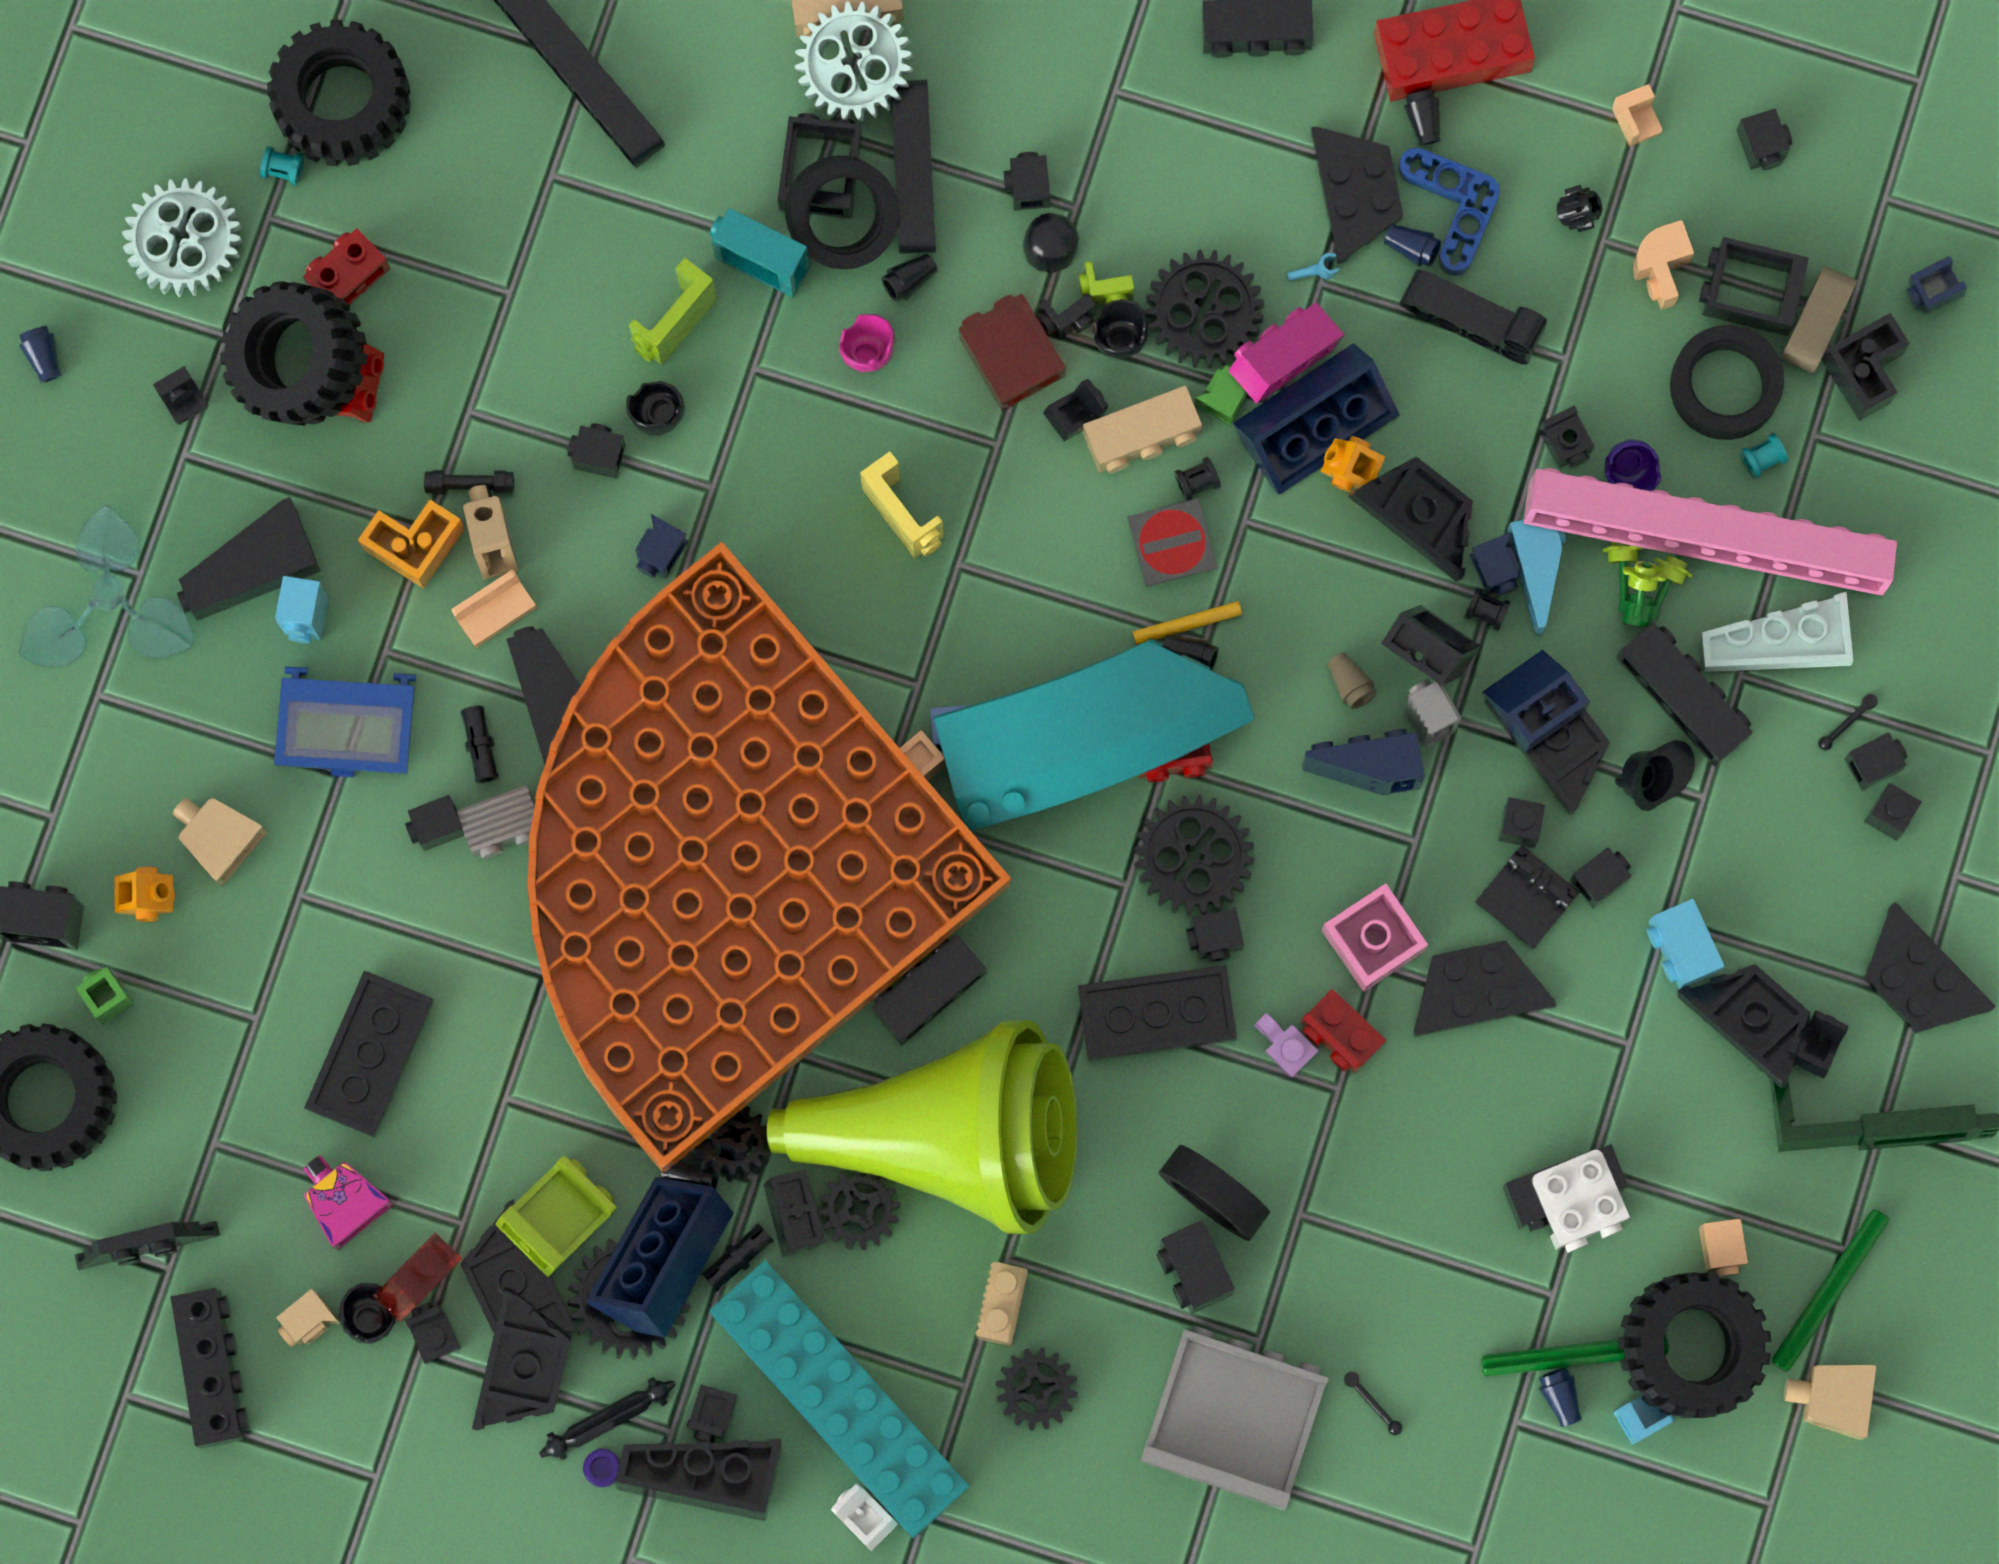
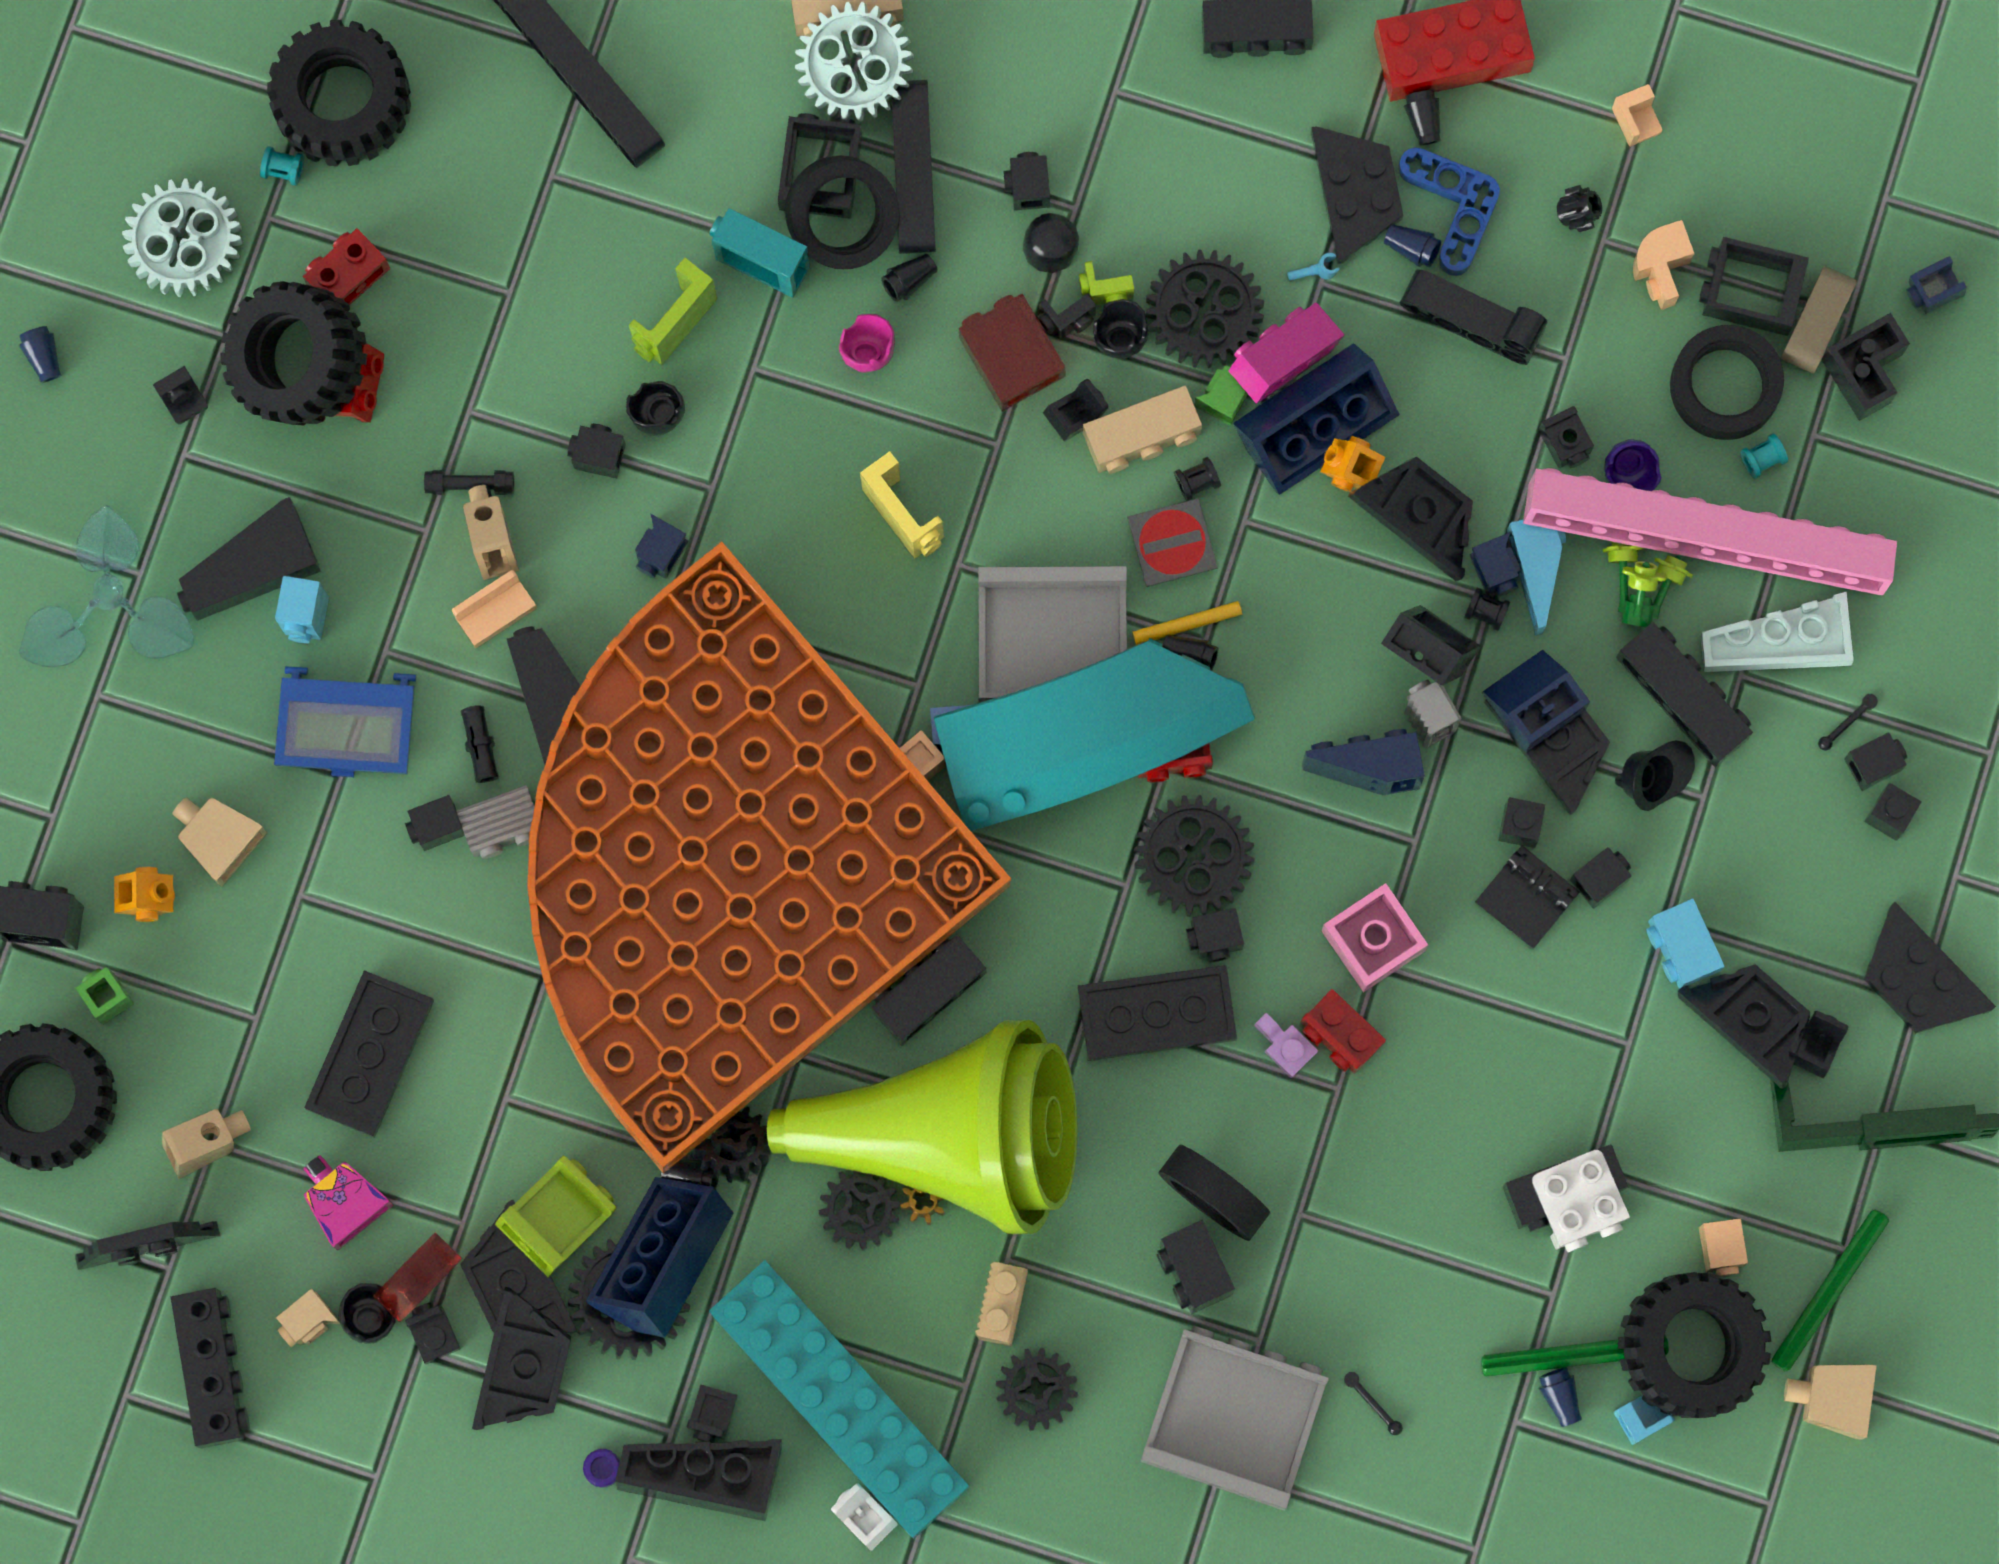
(191, 1151): none -> tan torso
(417, 550): light orange brick -> none
(607, 1418): black wheel -> none
(737, 1257): black pin -> none
(794, 1212): black hinge -> none
(926, 1212): none -> pearl gold gear
(1046, 623): none -> light grey panel
(1352, 683): dark tan cone -> none
(1478, 988): black wing -> none
(1764, 139): black brick -> none

